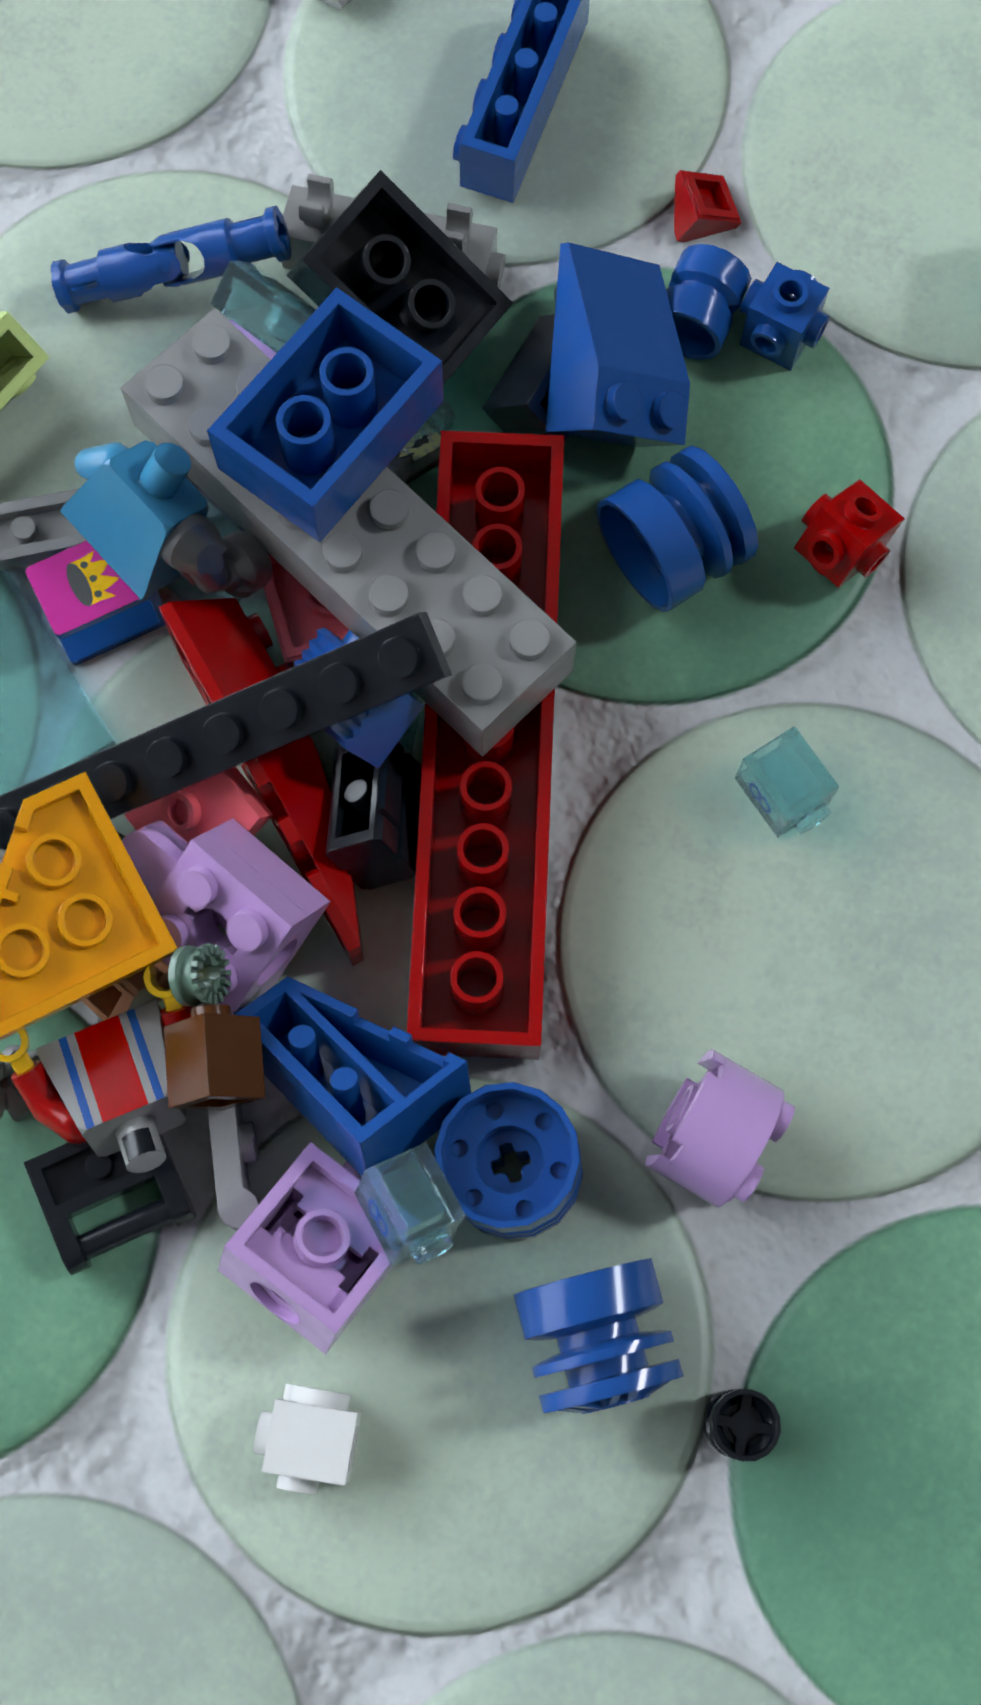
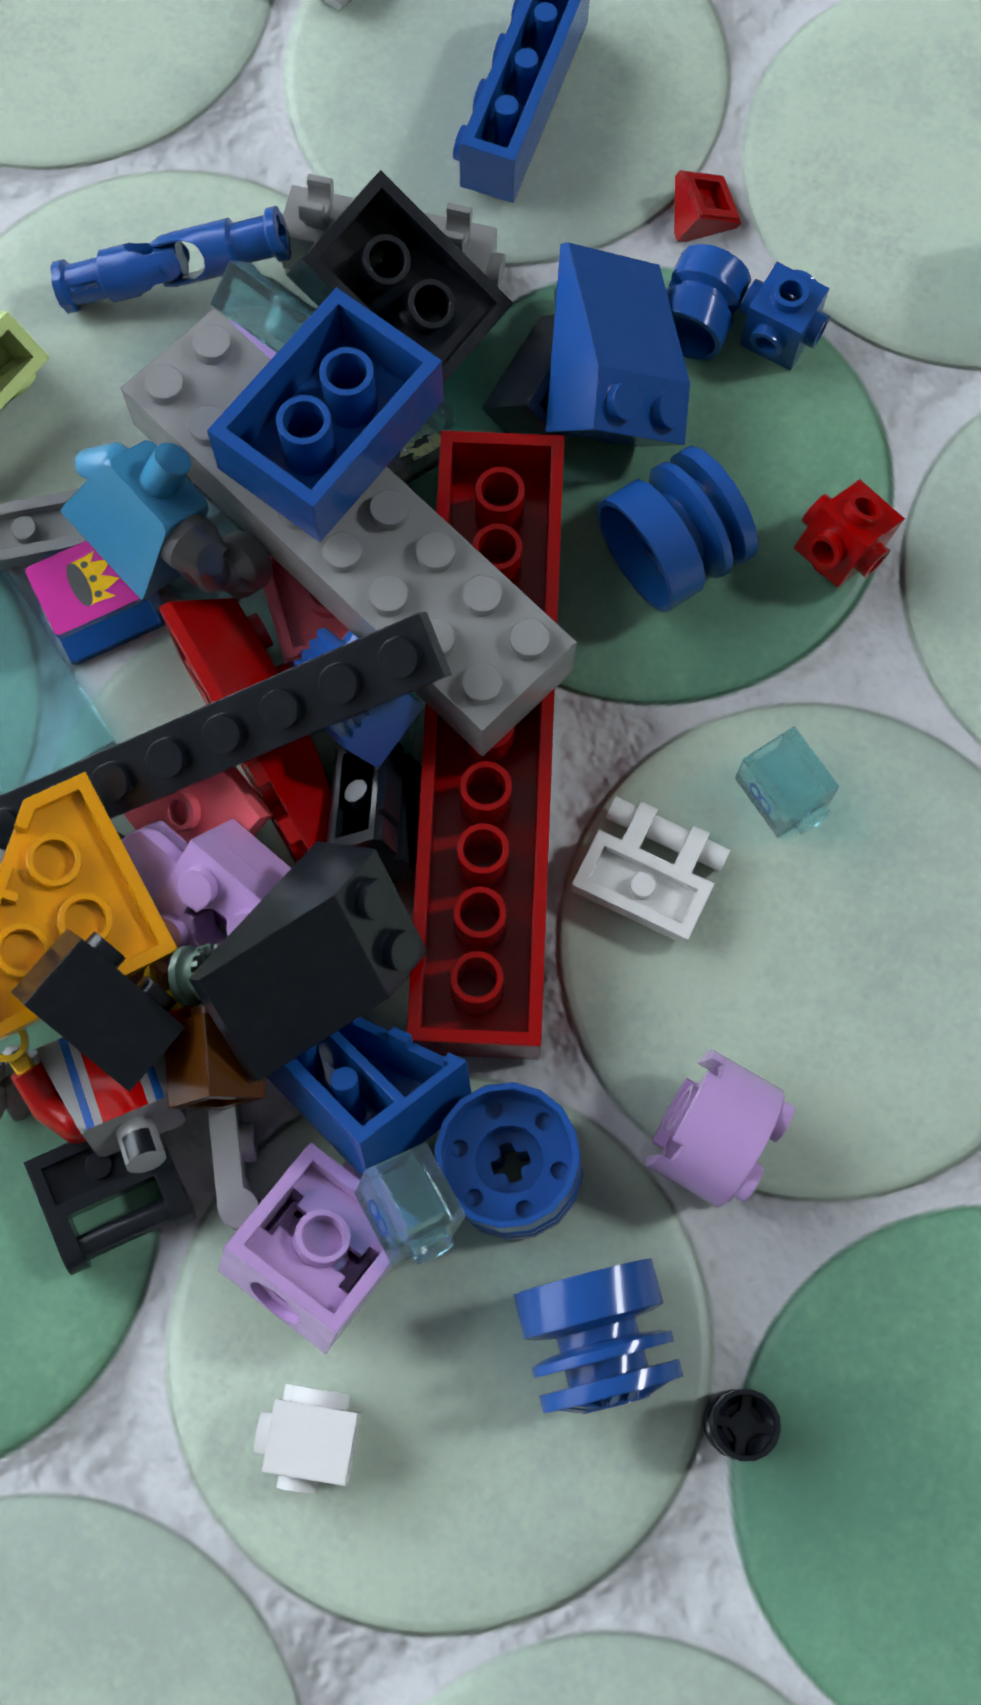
(100, 1008): none -> black brick
(309, 957): none -> black slope
(643, 885): none -> white plate

